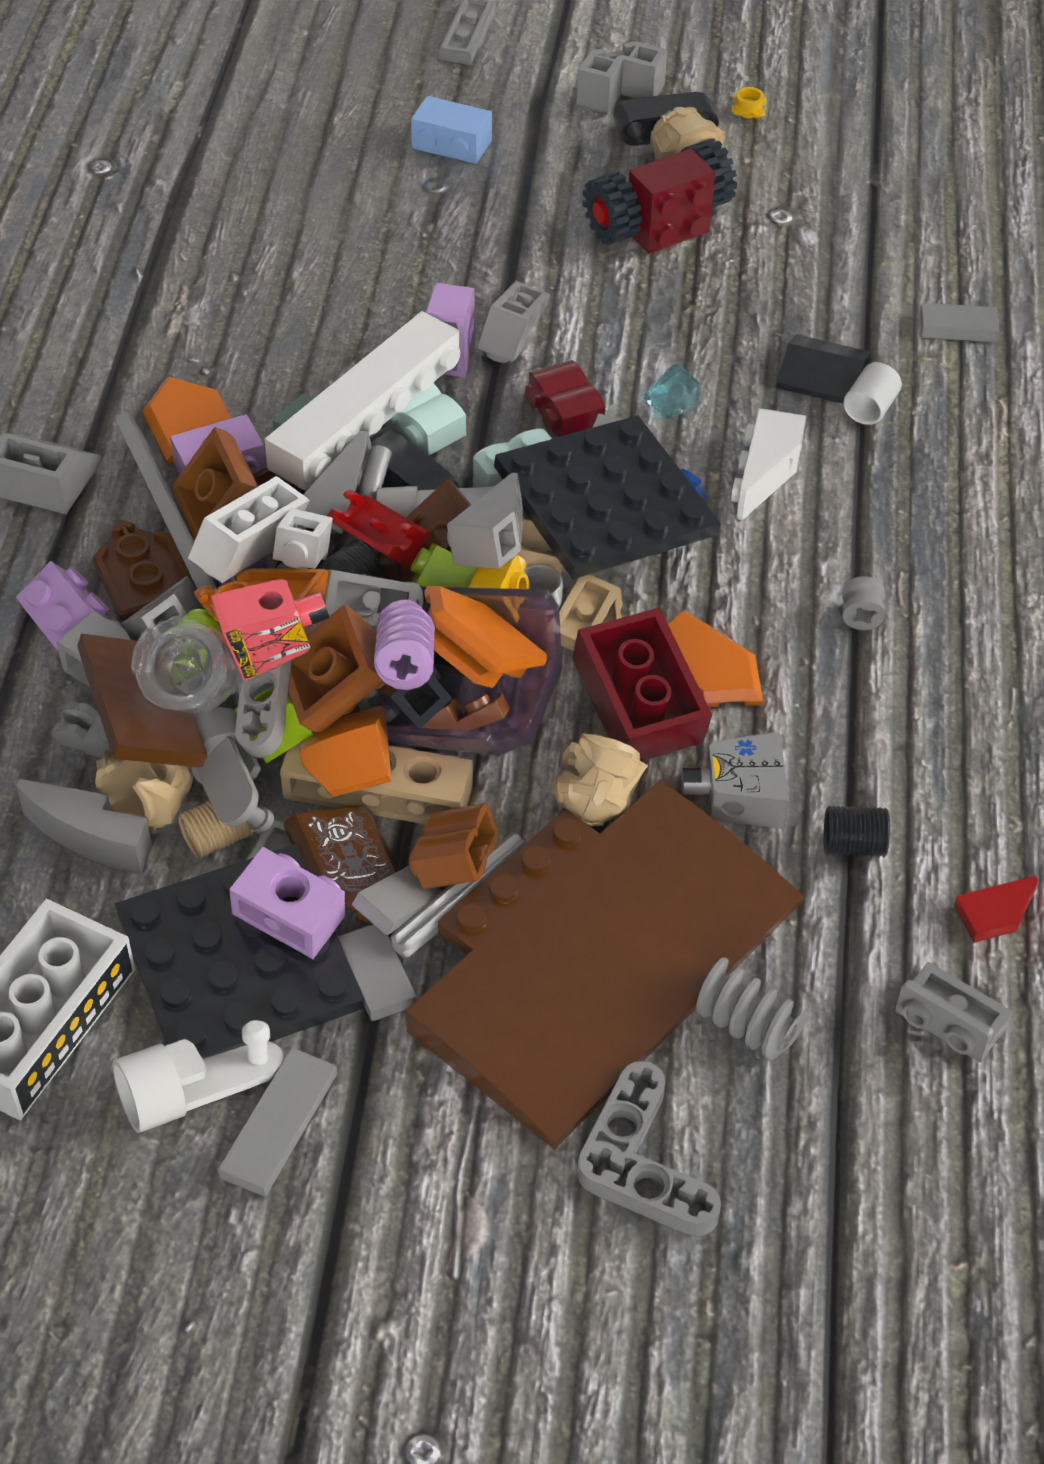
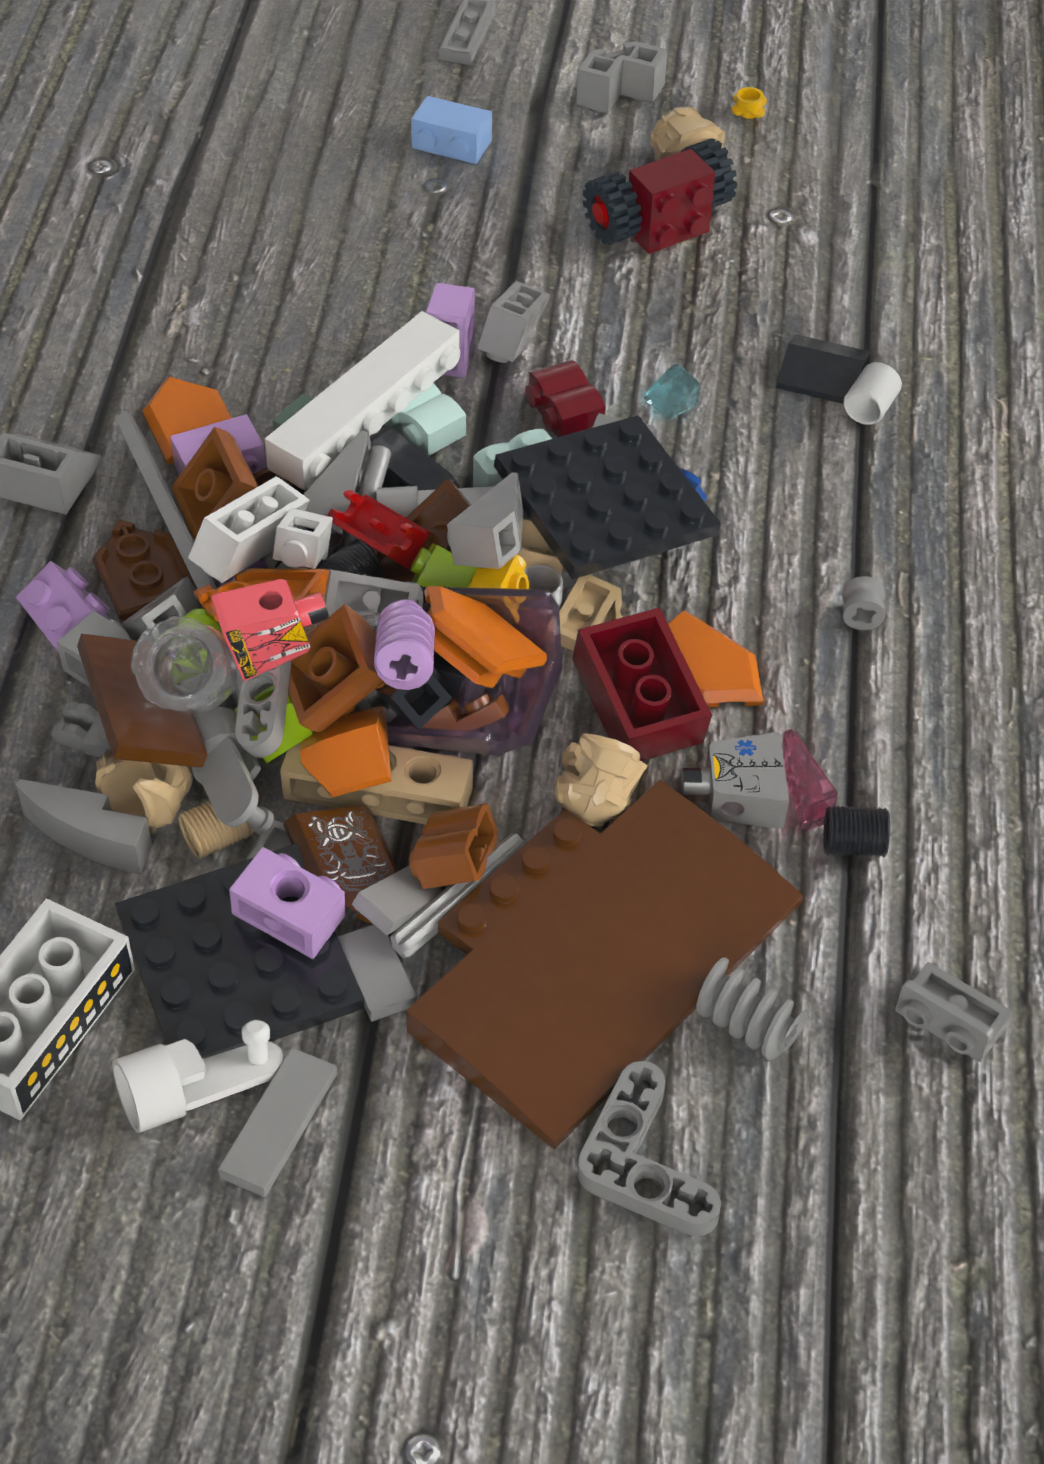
(638, 116): black beam -> none
(771, 460): white slope -> none
(806, 782): none -> clear pink slope
(959, 322): light grey tile -> none
(996, 908): red tile -> none

